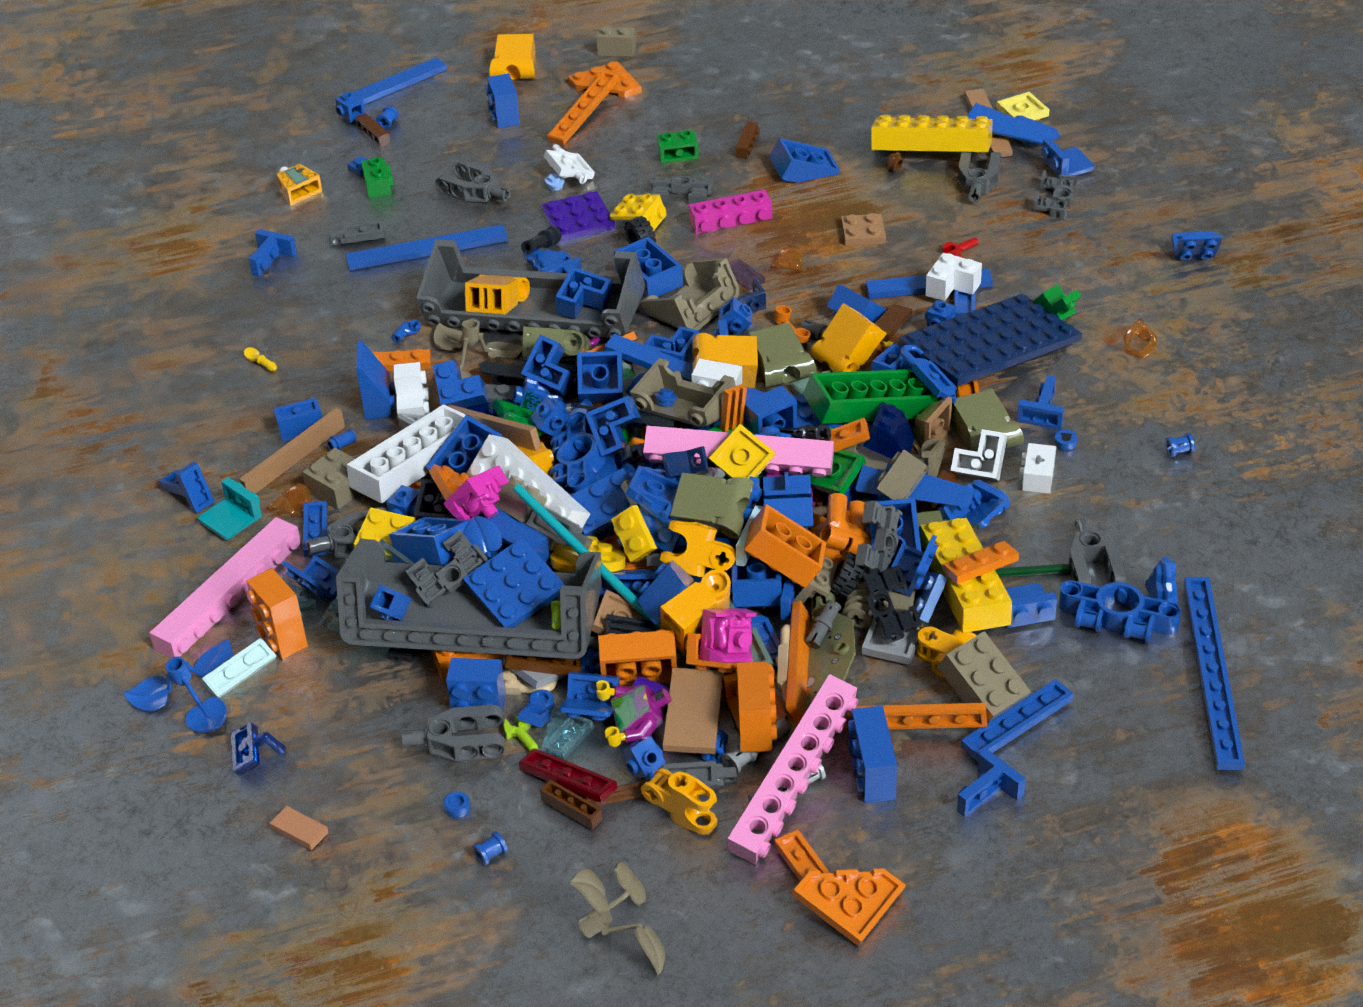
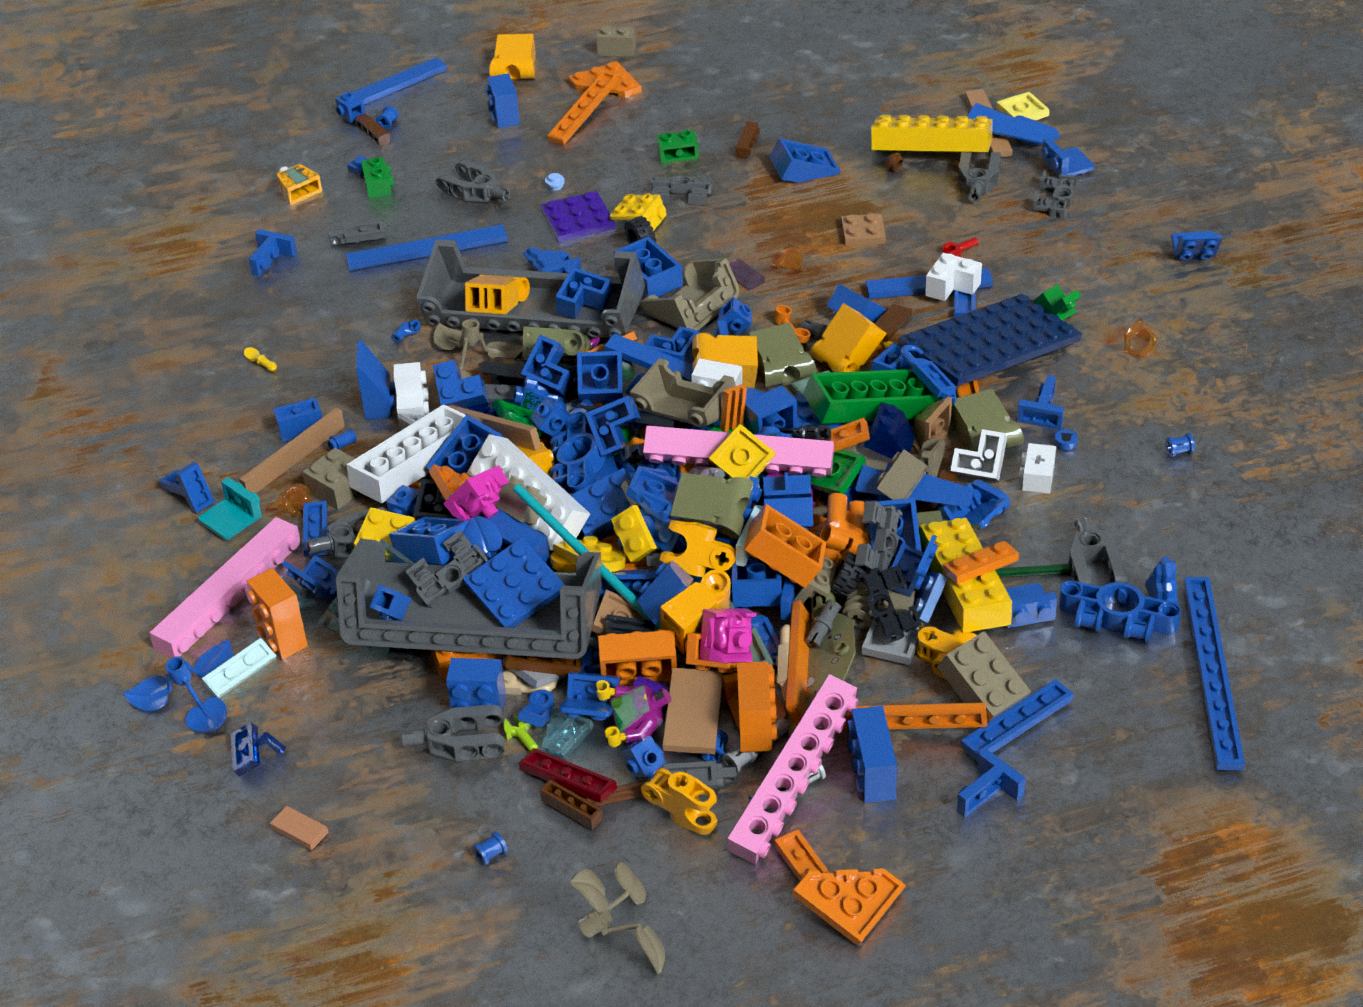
(391, 358): orange plate -> none
(456, 804): blue tile -> none
(540, 525): dark grey hinge -> none
(544, 239): black pin -> none
(556, 615): lime bar -> none
(568, 164): white plate -> none
(665, 397): blue plate -> none
(683, 462): dark blue bracket -> none
(730, 211): dark pink brick -> none
(755, 300): dark blue bracket -> none
(939, 312): blue brick -> none

